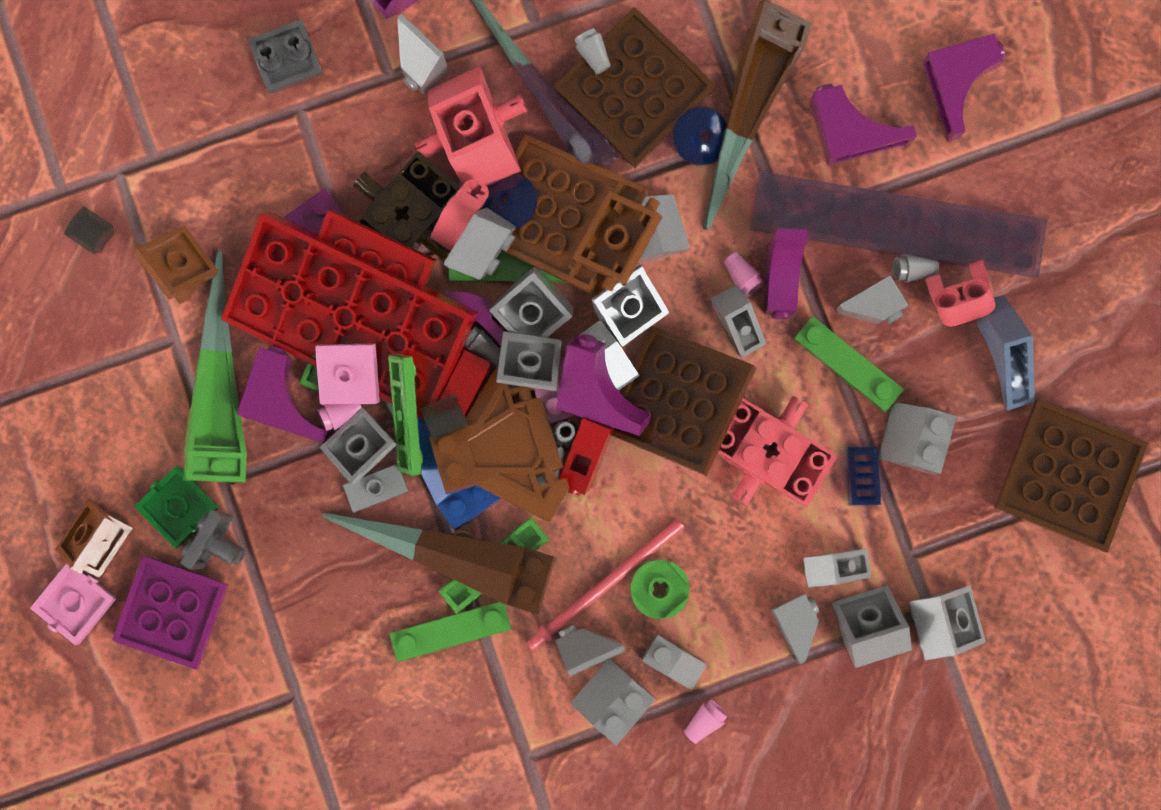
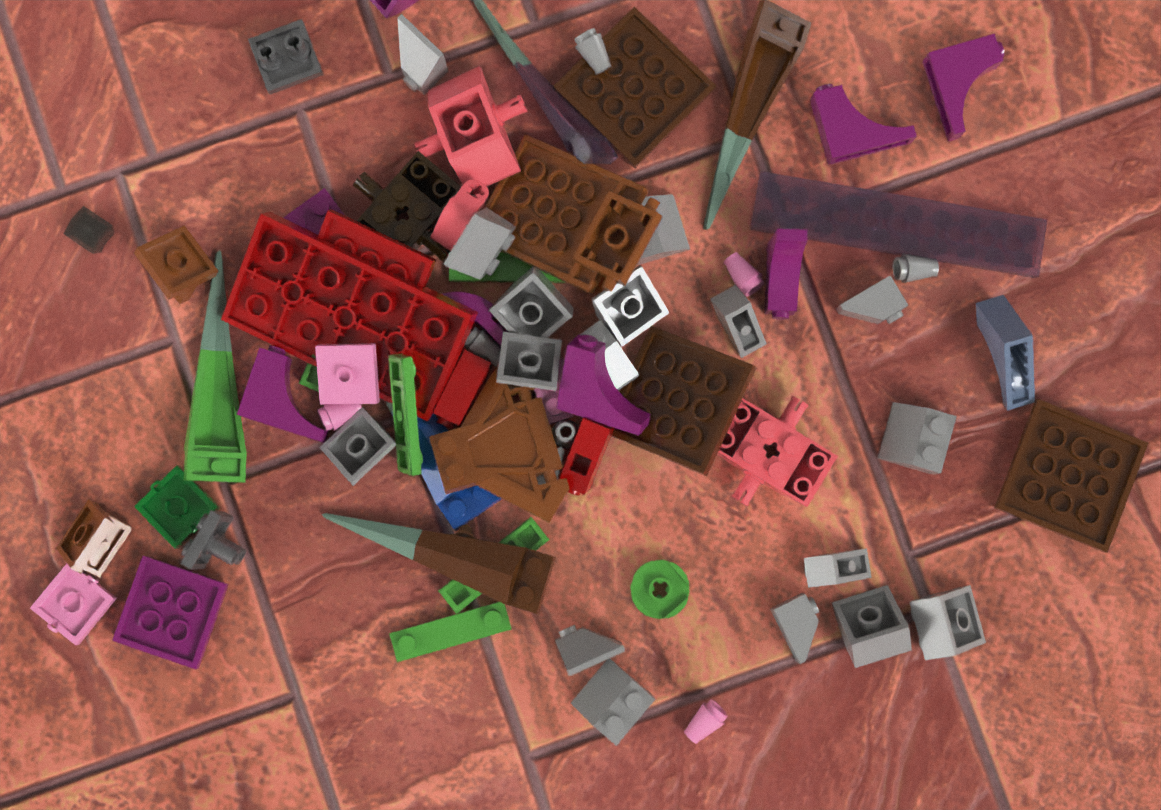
(376, 488): light grey plate -> none
(444, 417): clear smoke piece -> none
(521, 203): clear blue dish -> none
(546, 633): coral bar -> none
(673, 662): light grey slope -> none
(688, 131): clear blue dish -> none
(848, 364): bright green plate -> none
(853, 499): clear blue slope -> none
(964, 300): coral piece -> none

